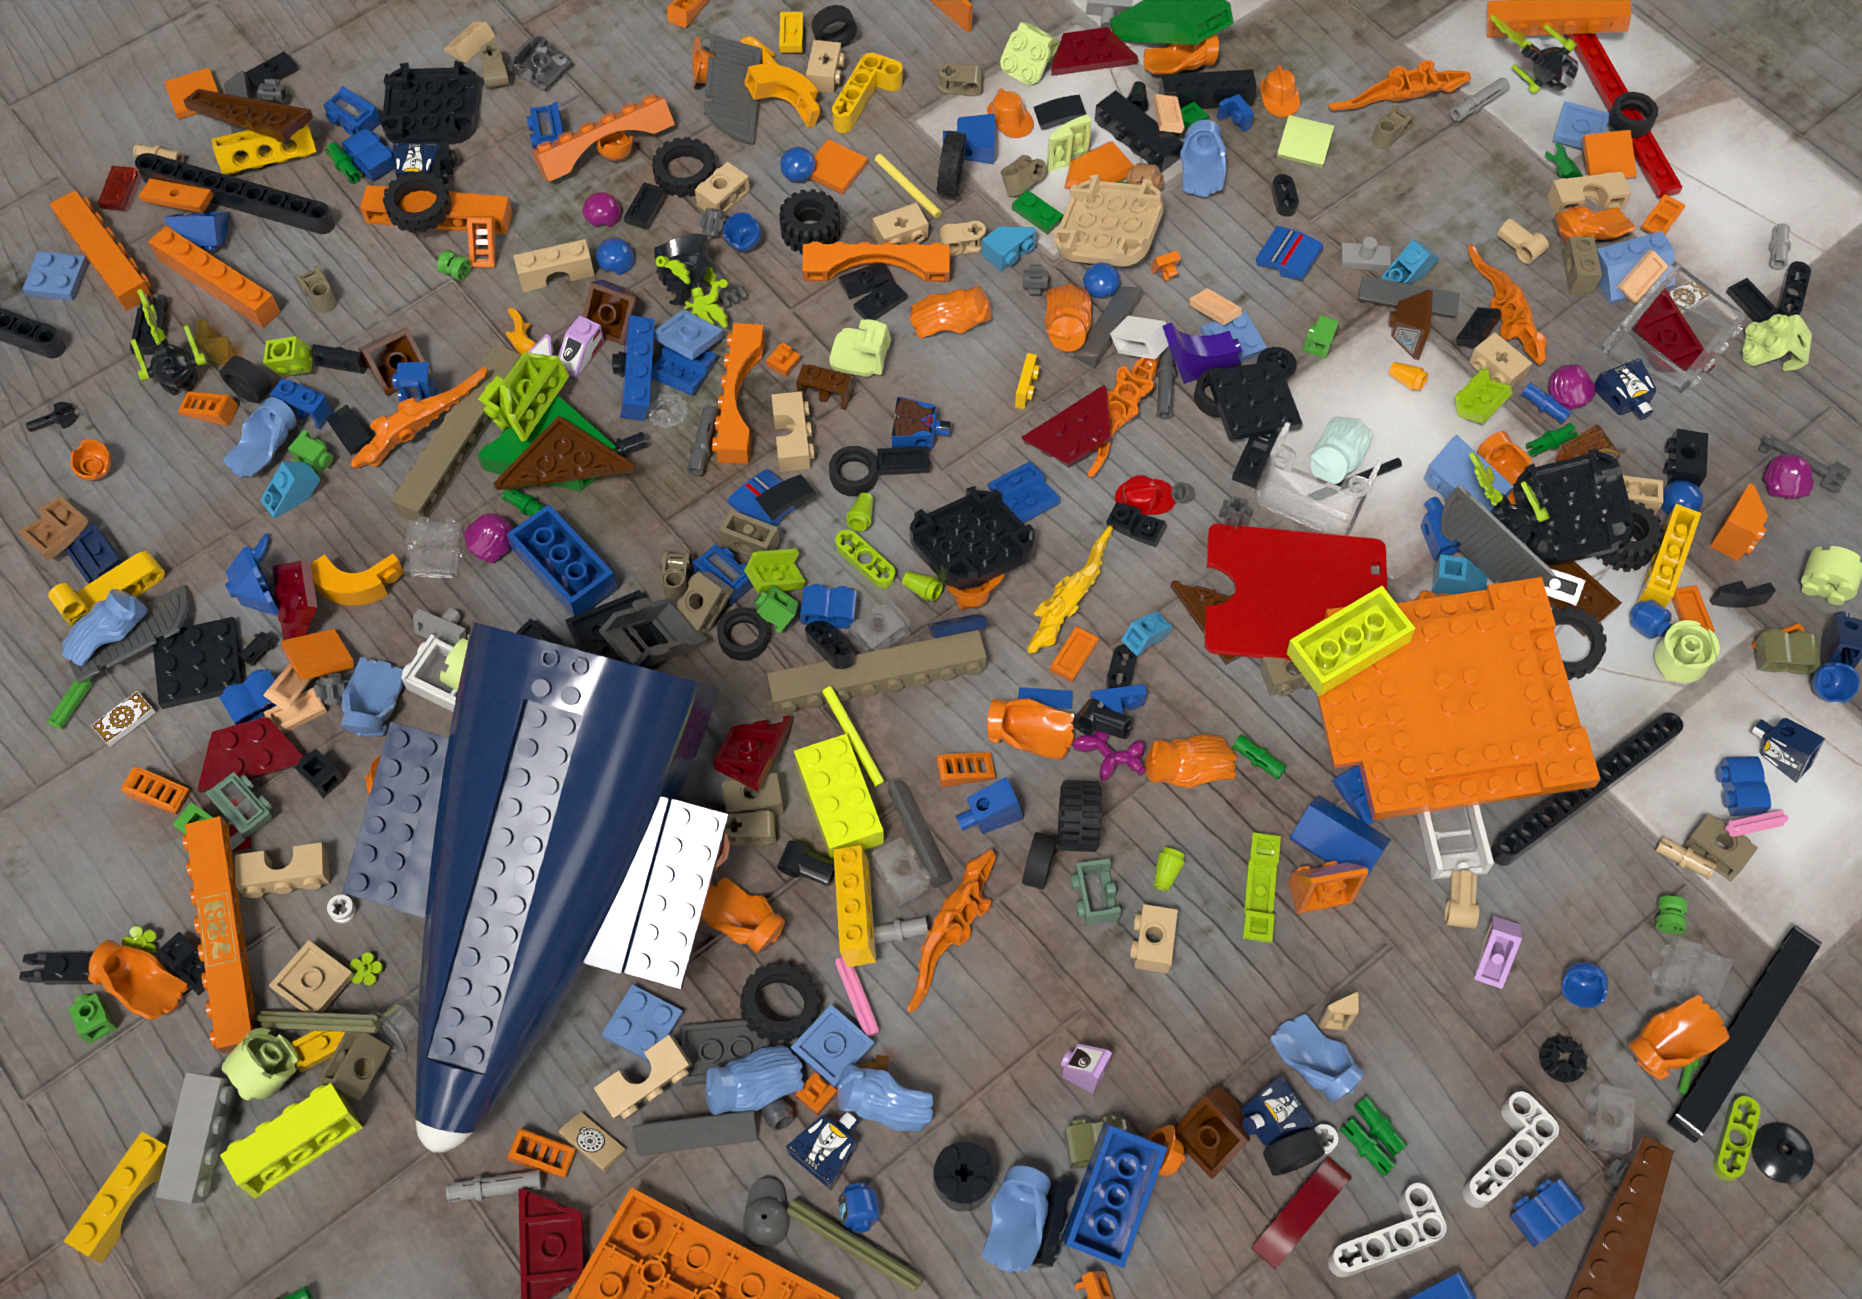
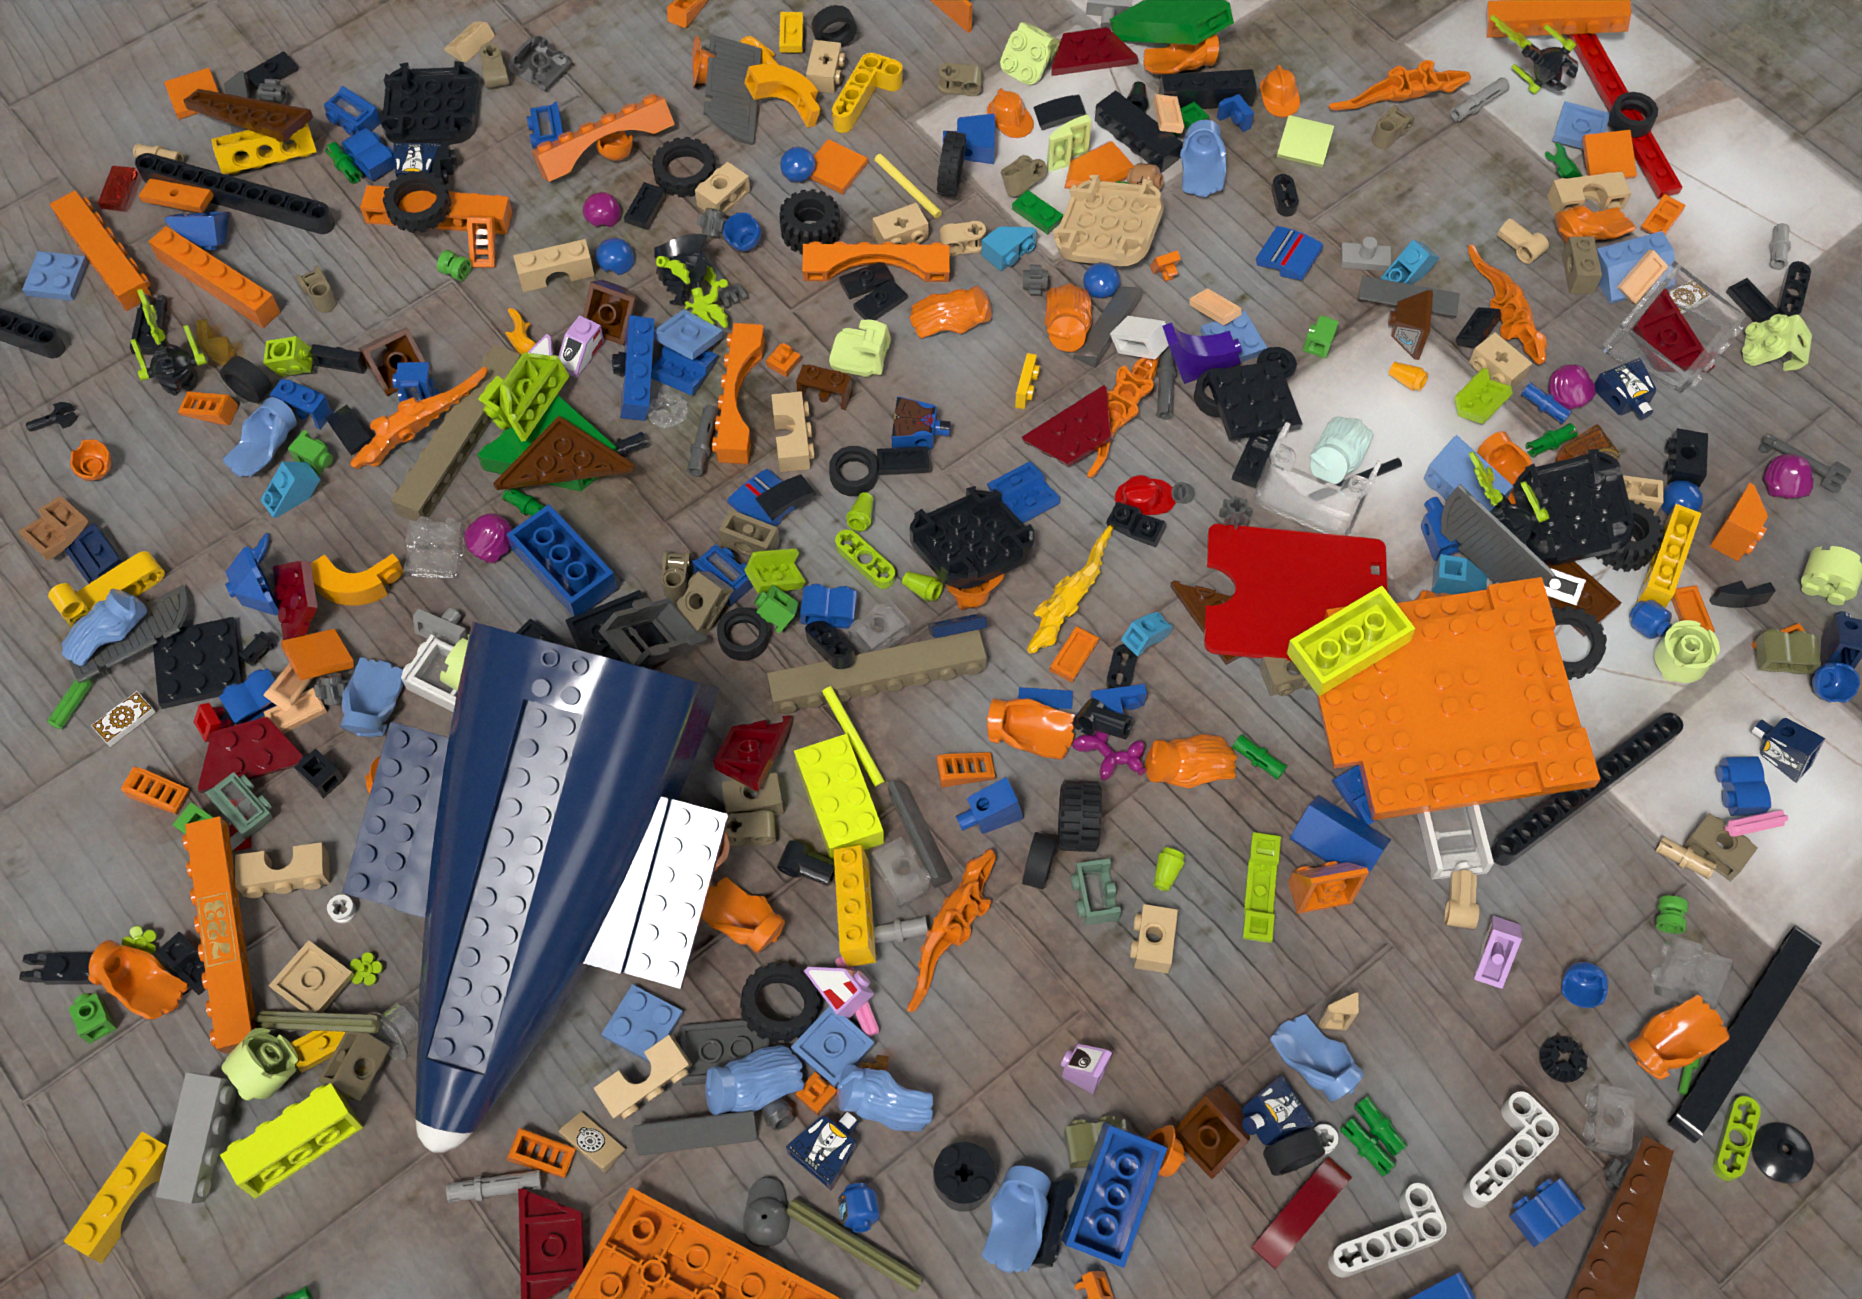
(208, 720): none -> red tile
(842, 988): none -> slope

